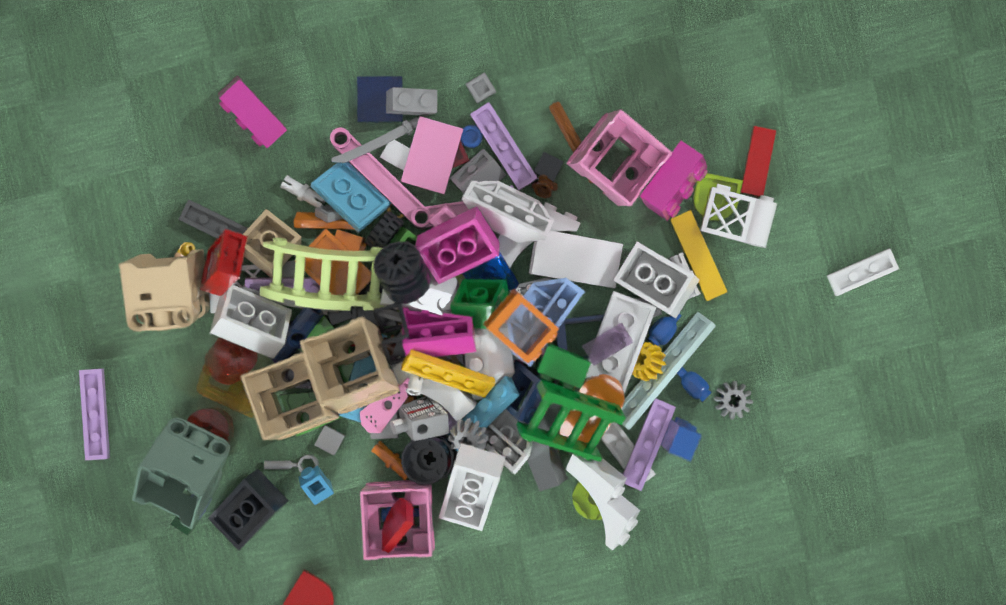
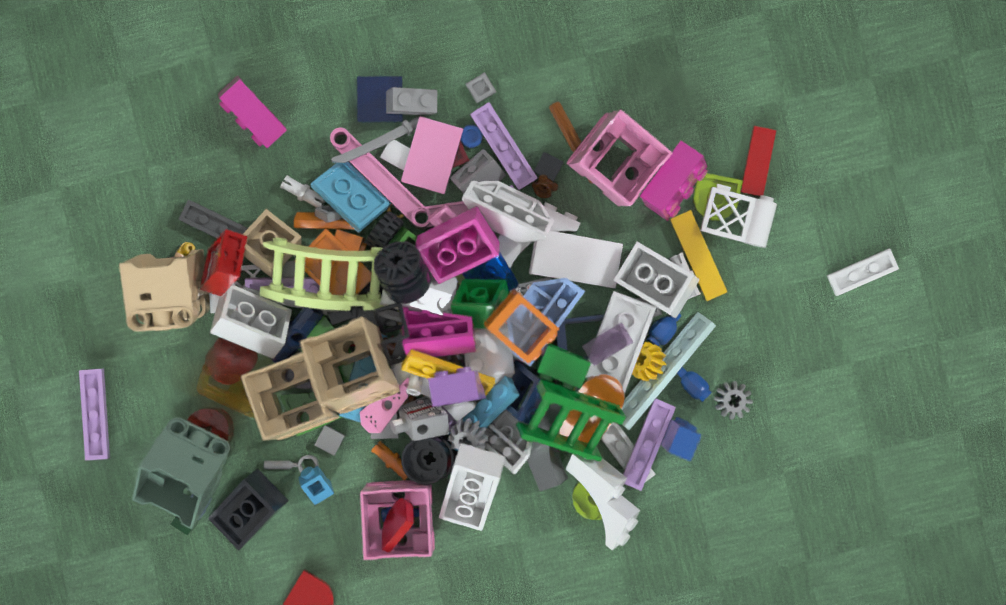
(456, 388): none -> medium lavender slope

